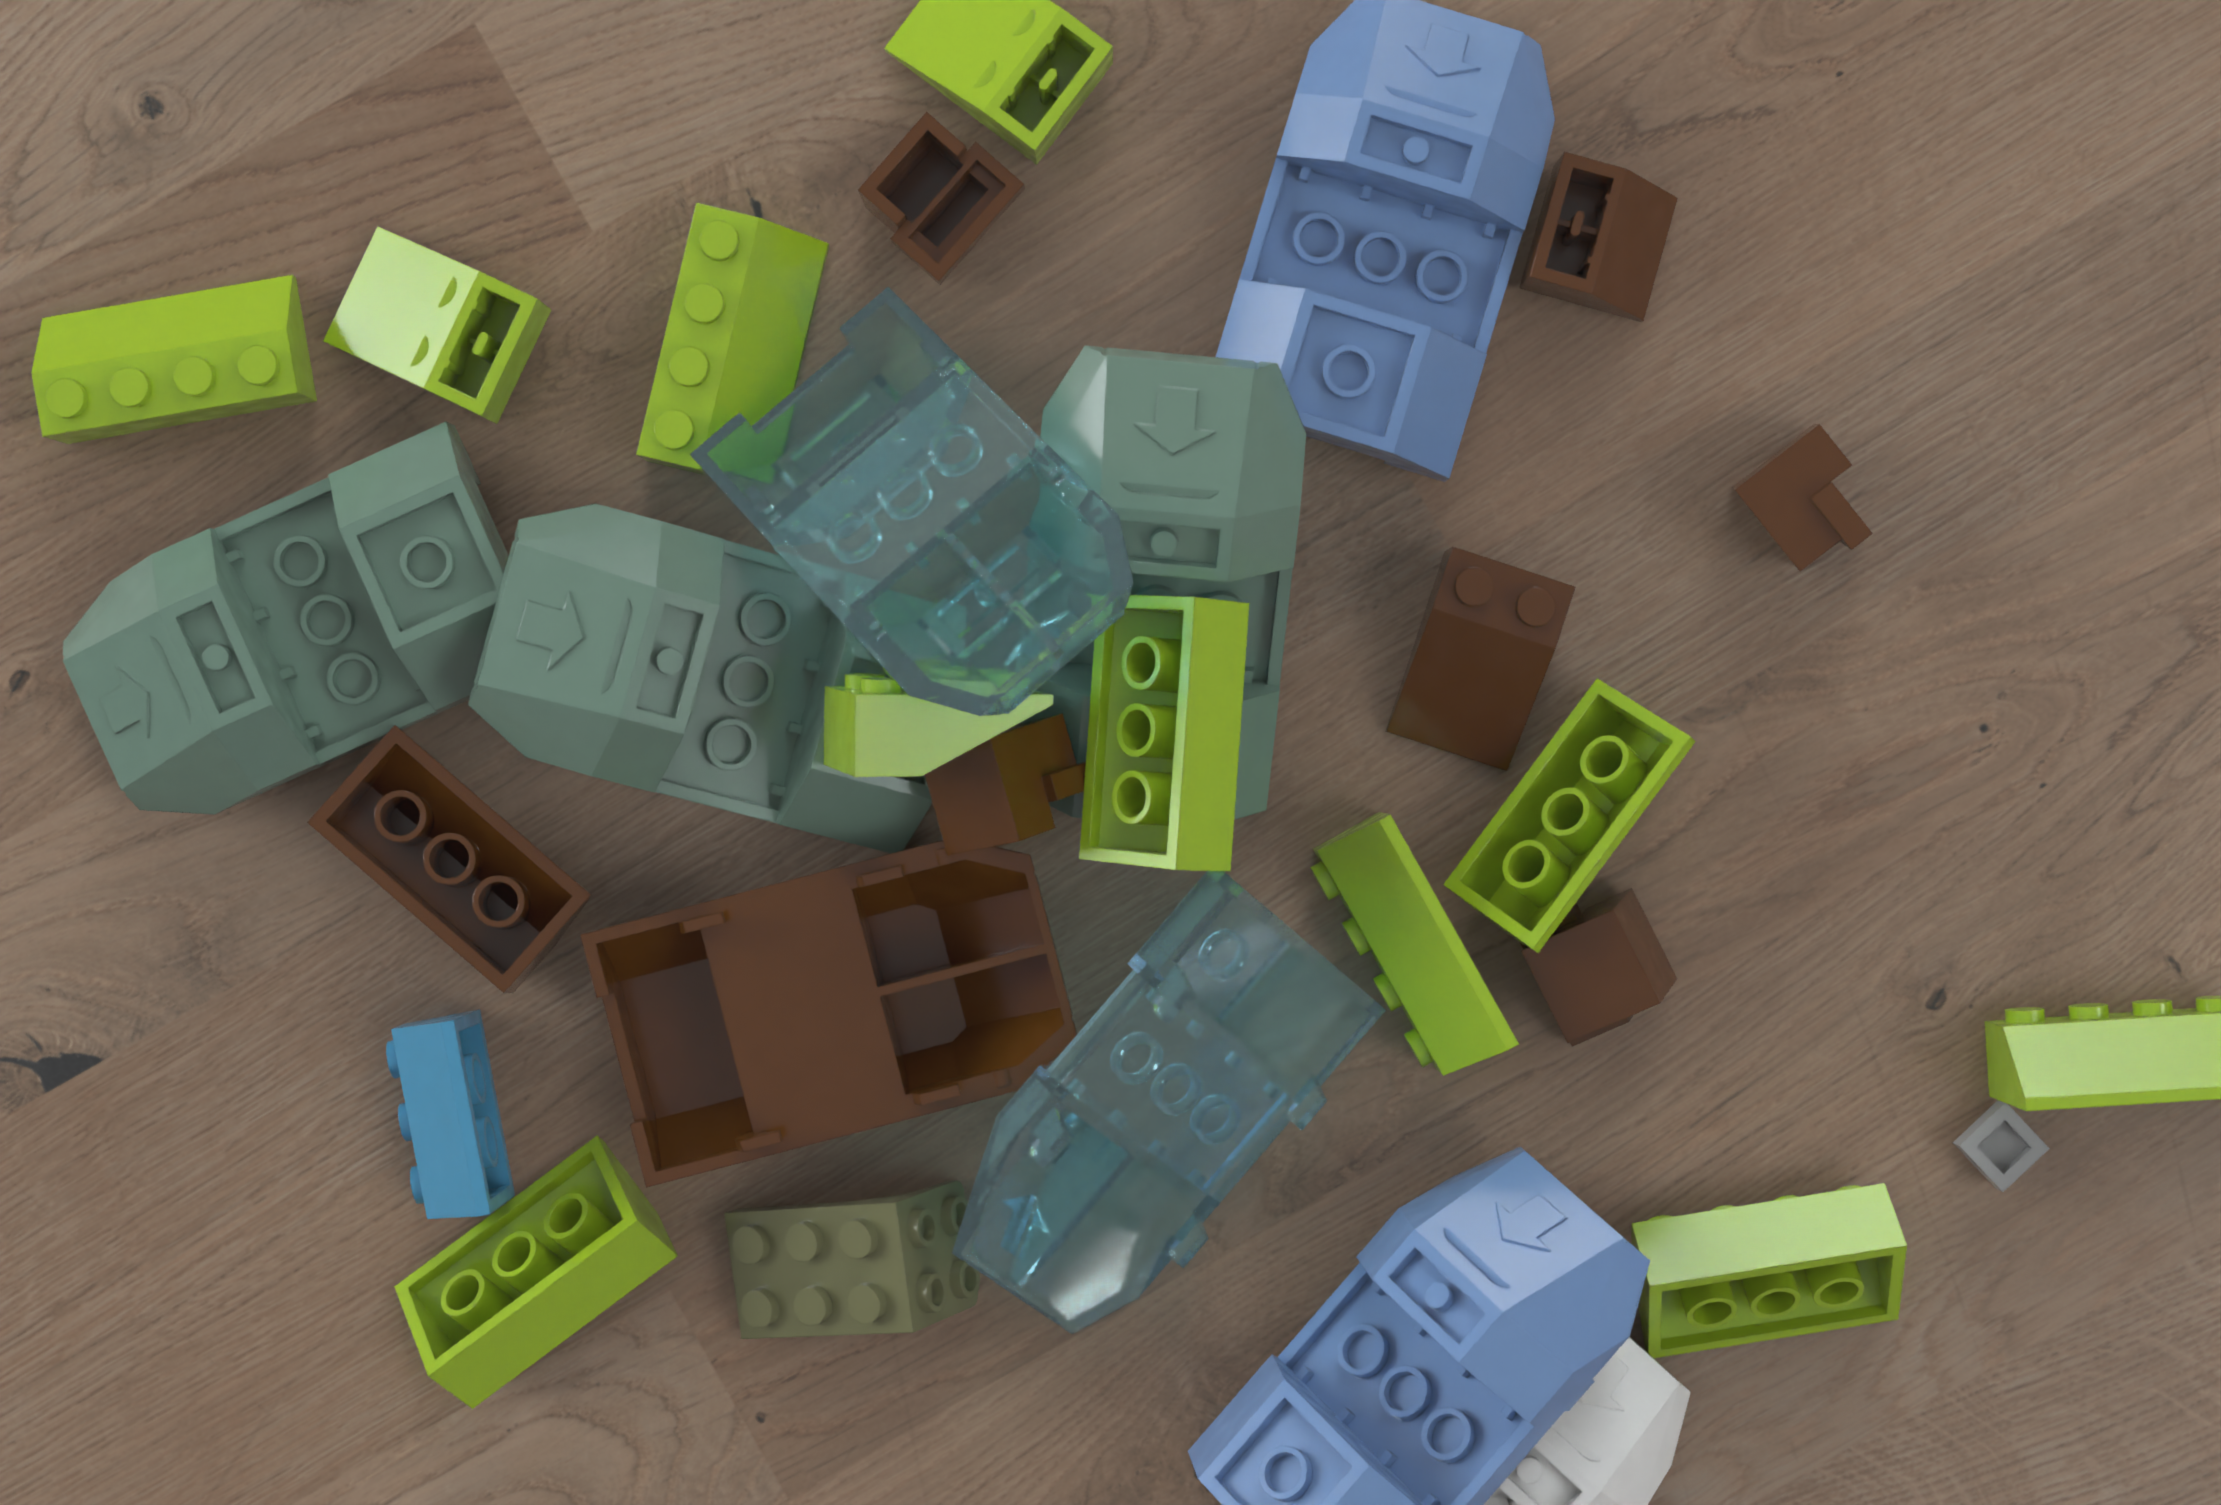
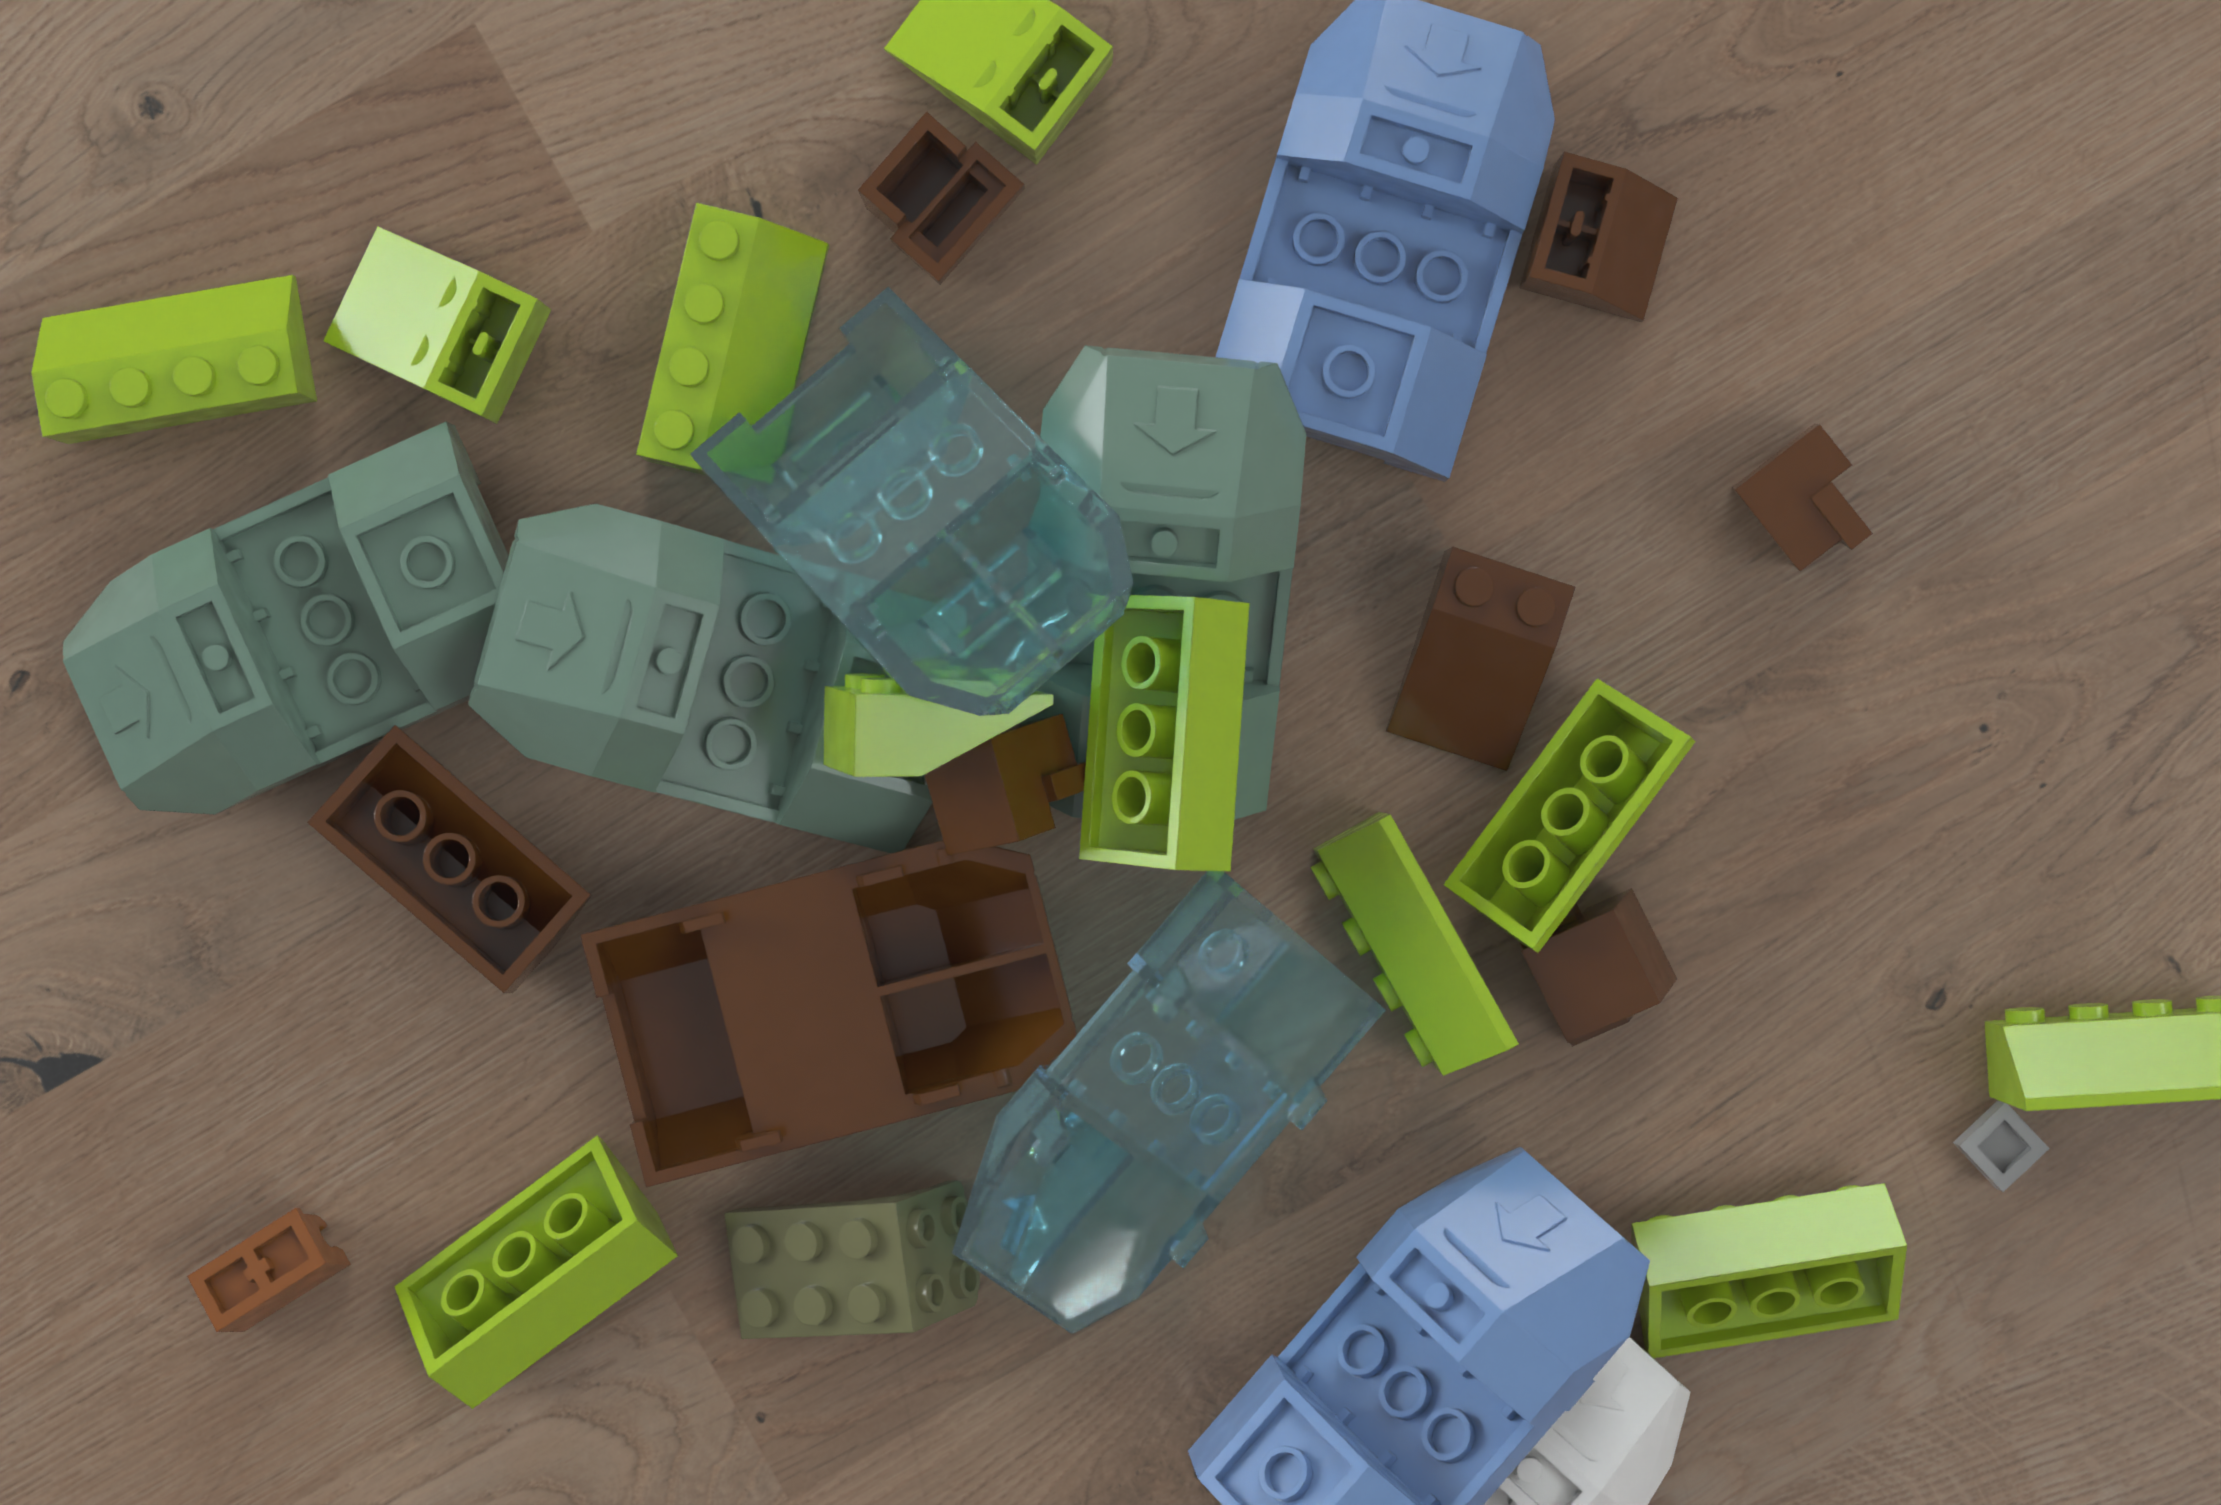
(266, 1271): none -> dark orange hinge
(451, 1116): dark azure slope -> none

